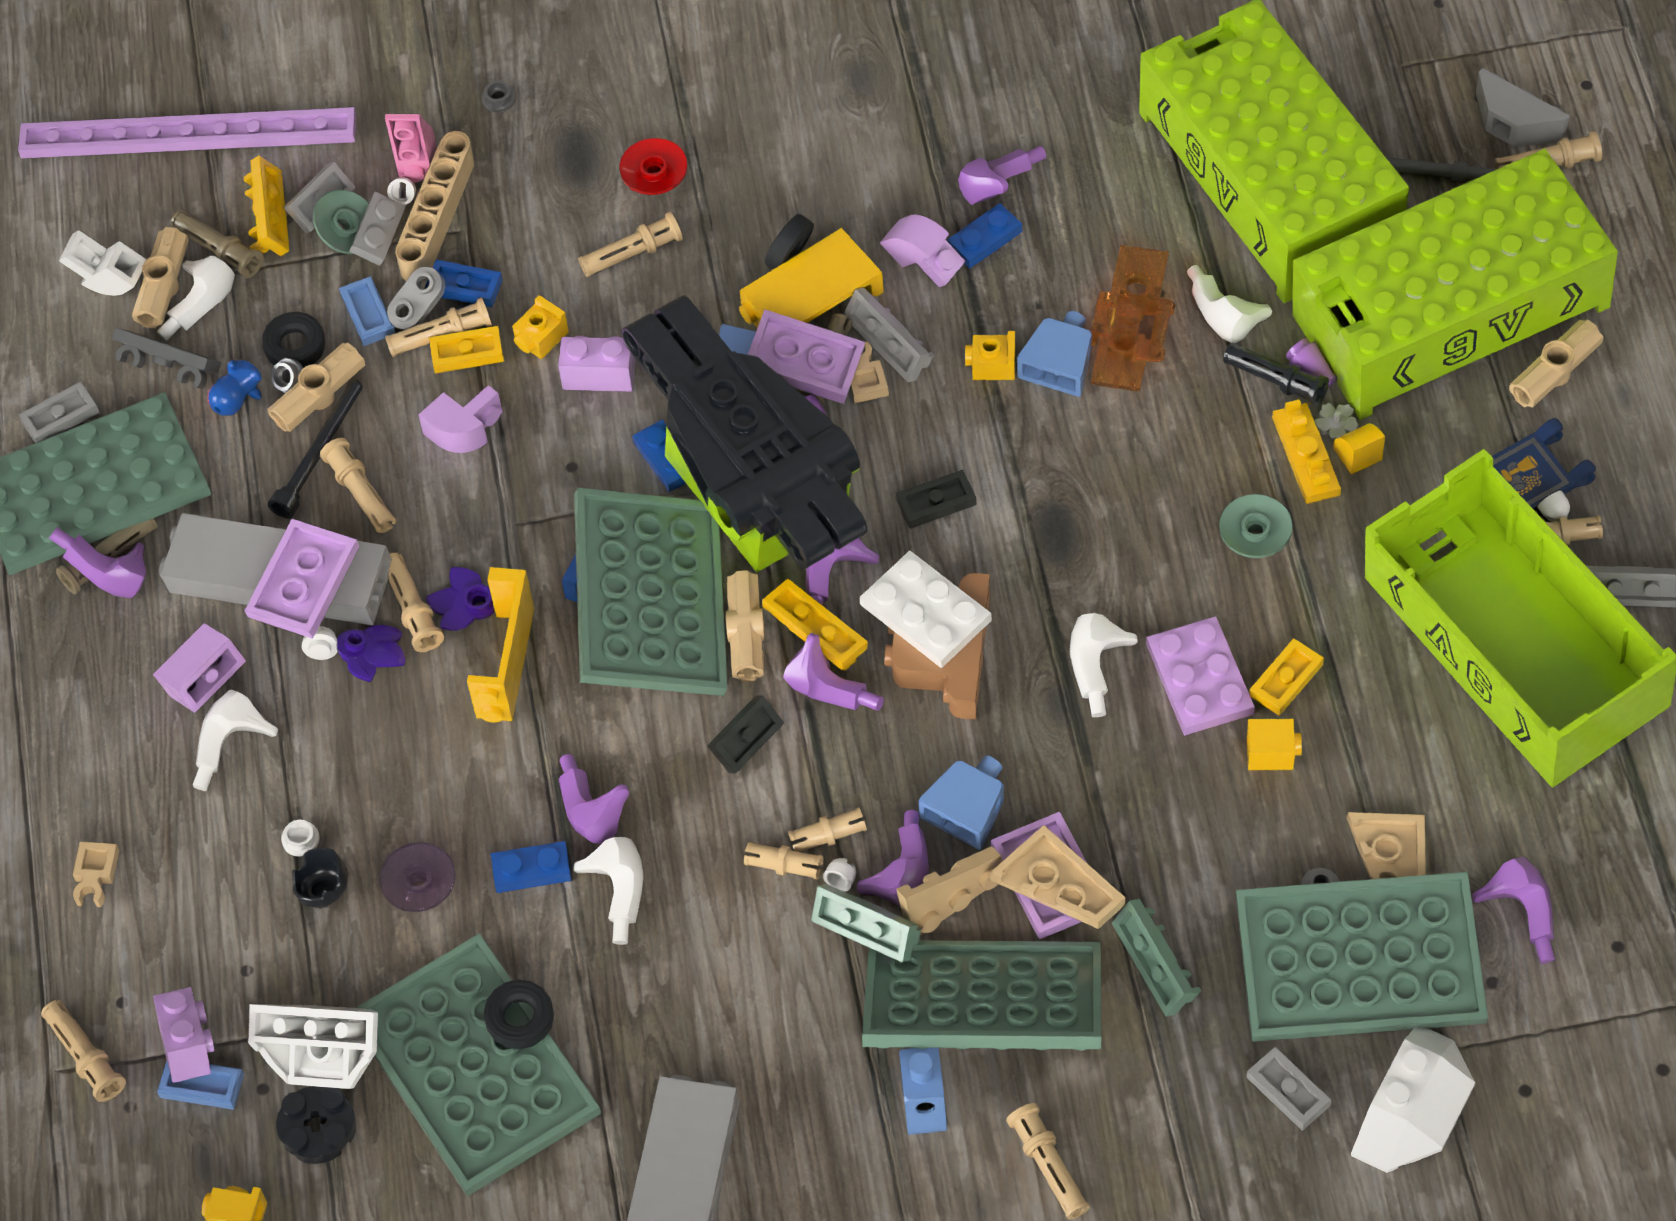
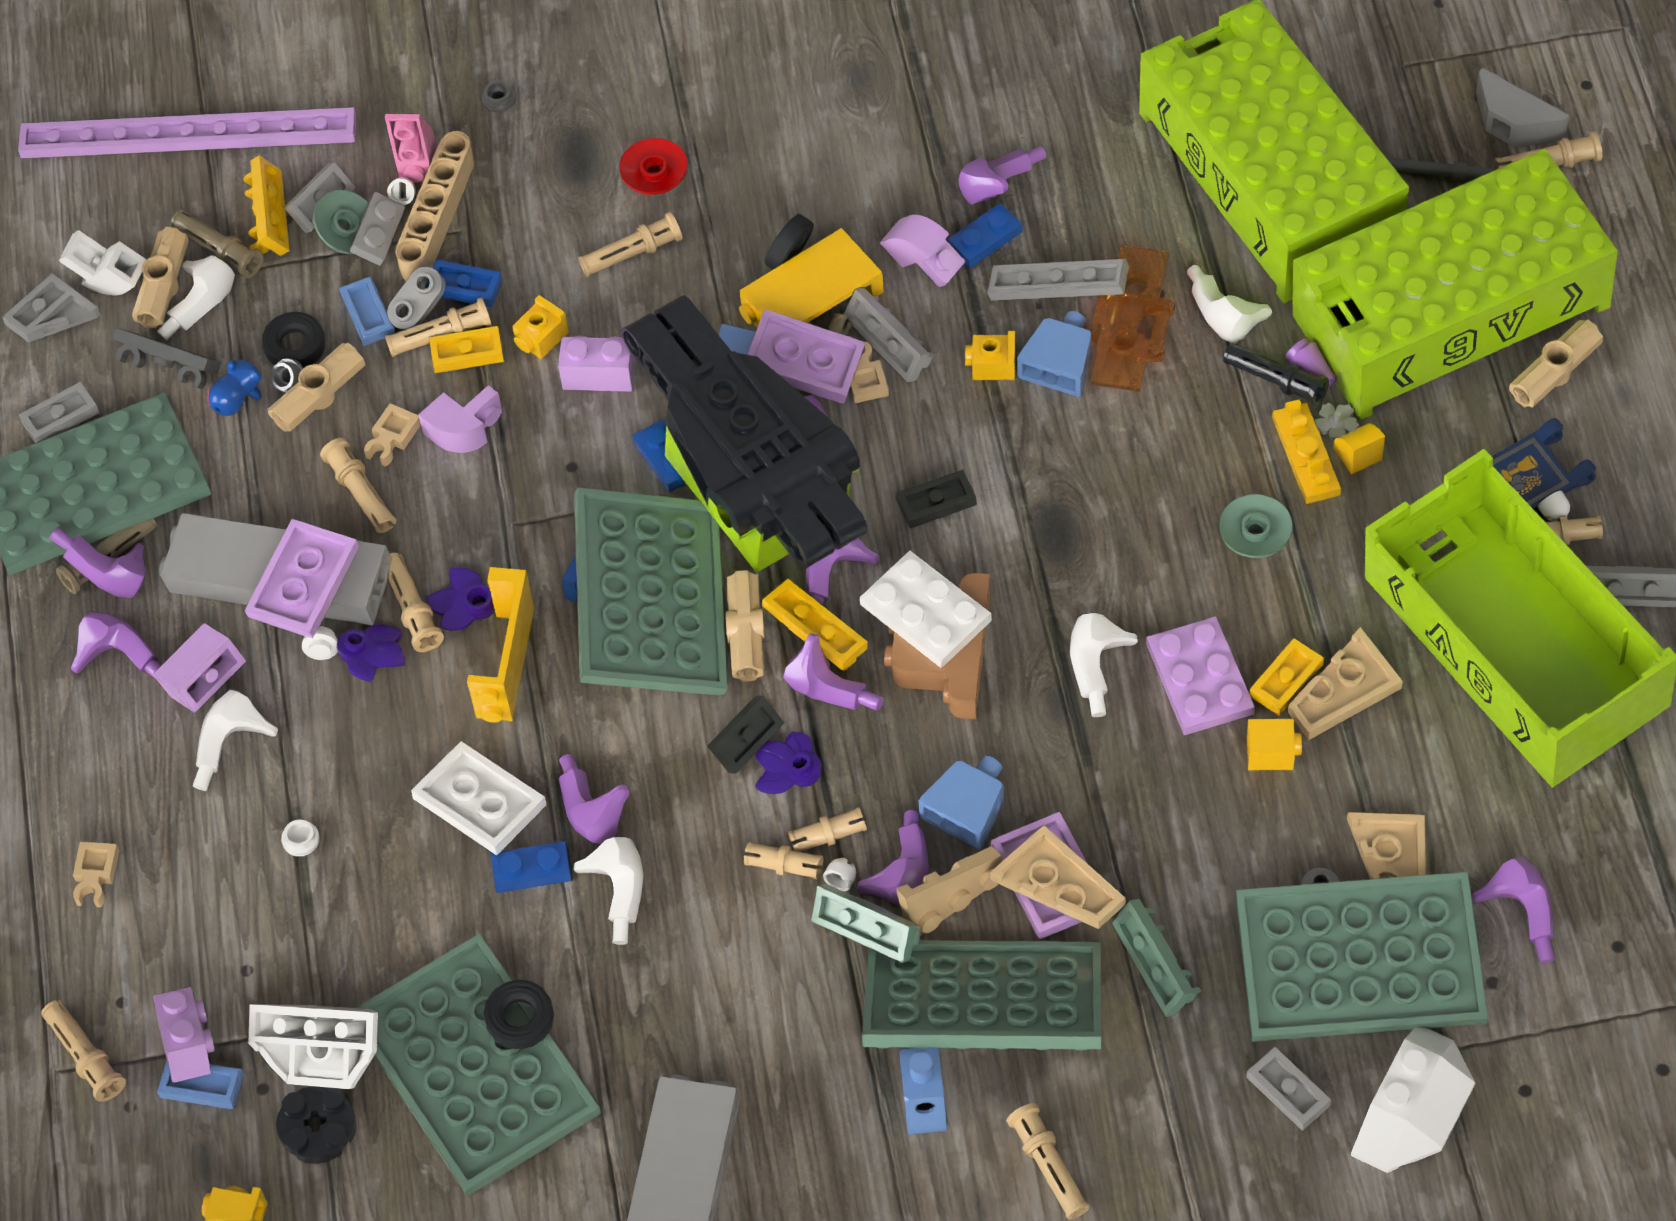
(49, 309): none -> light grey wing
(105, 631): none -> medium lavender animal
(285, 500): black piece -> none
(320, 878): black hair -> none
(392, 430): none -> tan plate
(412, 864): clear purple dish -> none
(478, 798): none -> white plate
(784, 764): none -> dark purple plate
(1058, 279): none -> light grey tile
(1345, 687): none -> tan wing

